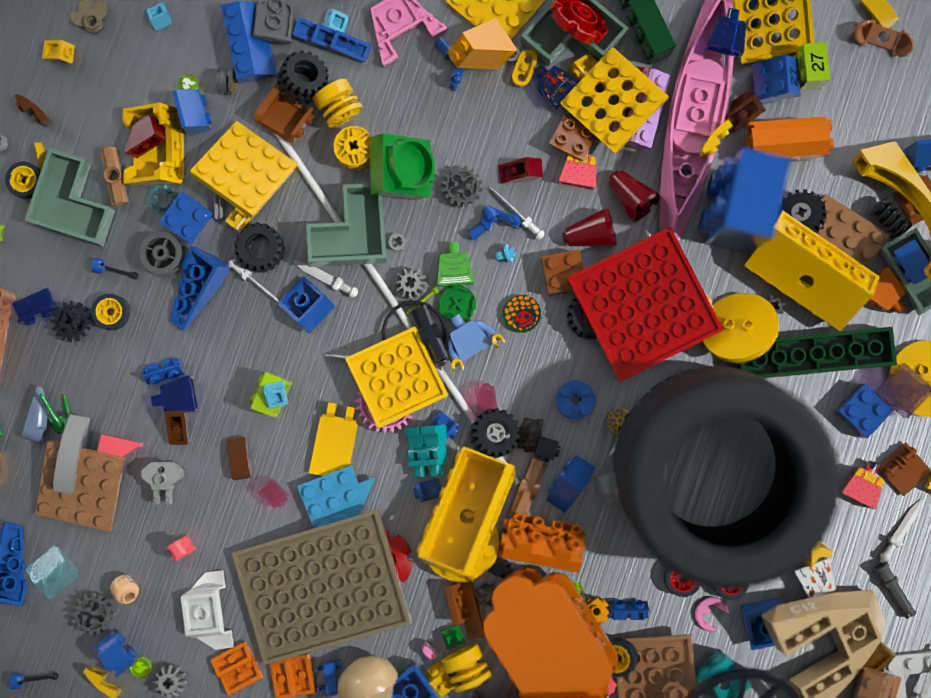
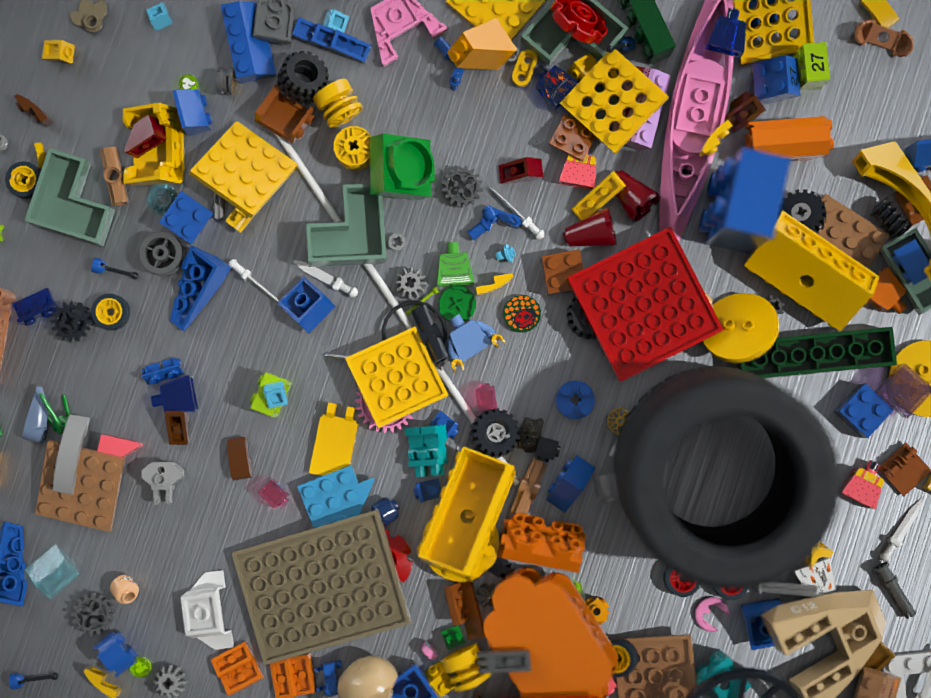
(181, 548): coral leg -> none
(247, 236): black tyre -> none
(388, 510): none -> dark blue head
(499, 282): none -> yellow slope
(505, 661): none -> dark grey hinge
(598, 196): none -> yellow tile
(623, 45): none -> blue hinge
(637, 609): blue hinge -> none
(788, 588): none -> light grey axle

